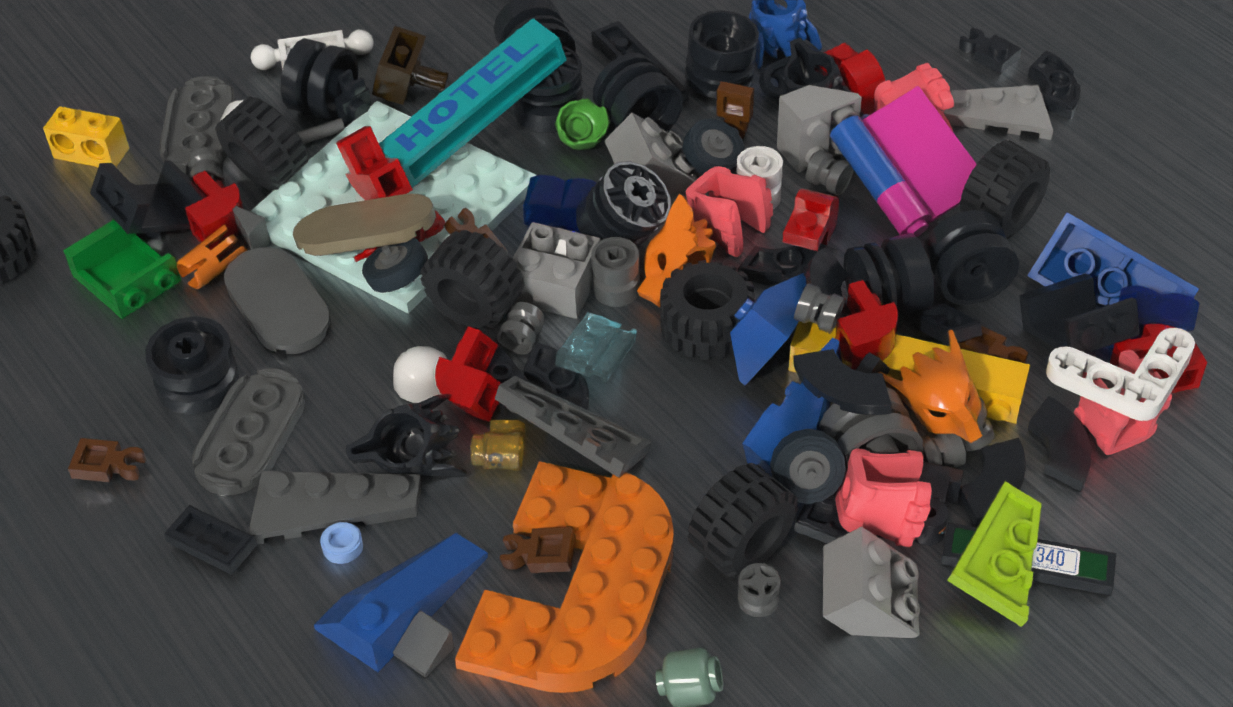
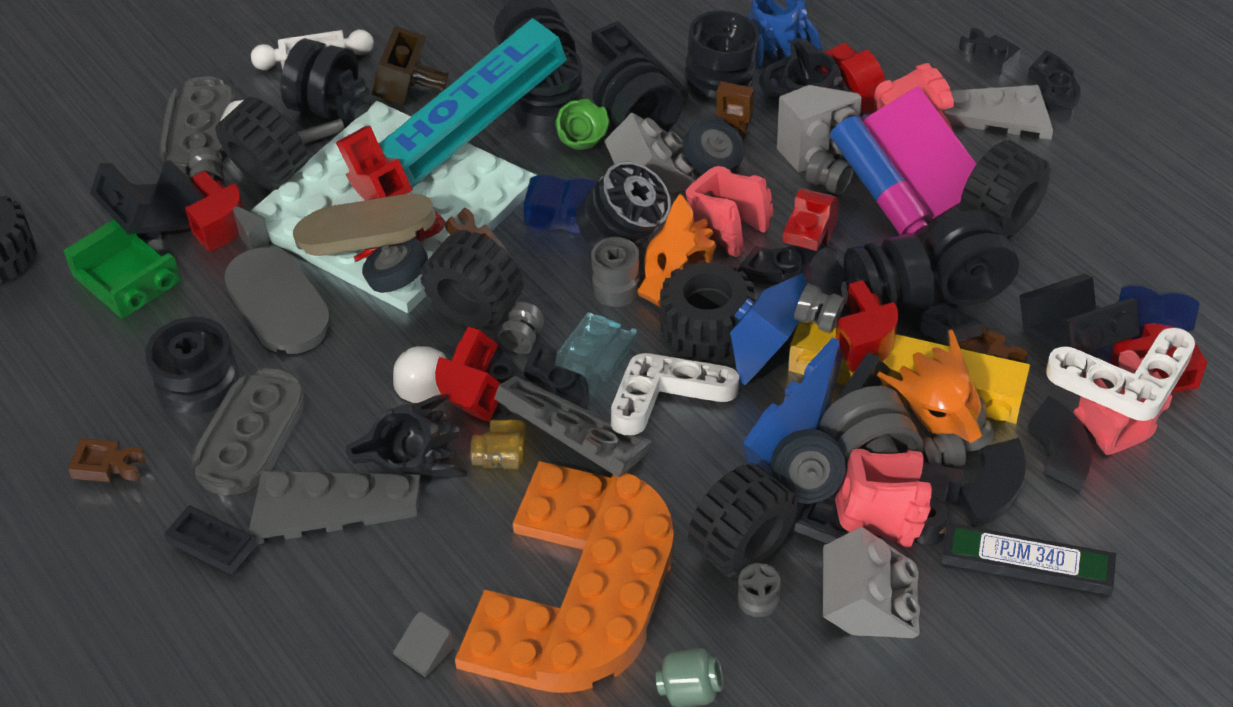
(86, 137): yellow brick -> none
(206, 260): orange arm -> none
(341, 542): light blue tile -> none
(378, 613): blue wedge -> none
(544, 552): reddish brown plate -> none
(555, 269): light grey slope -> none
(706, 382): none -> white beam
(763, 163): white wheel -> none
(836, 382): black tile -> none
(1000, 555): lime wing -> none
(1083, 249): blue wedge -> none

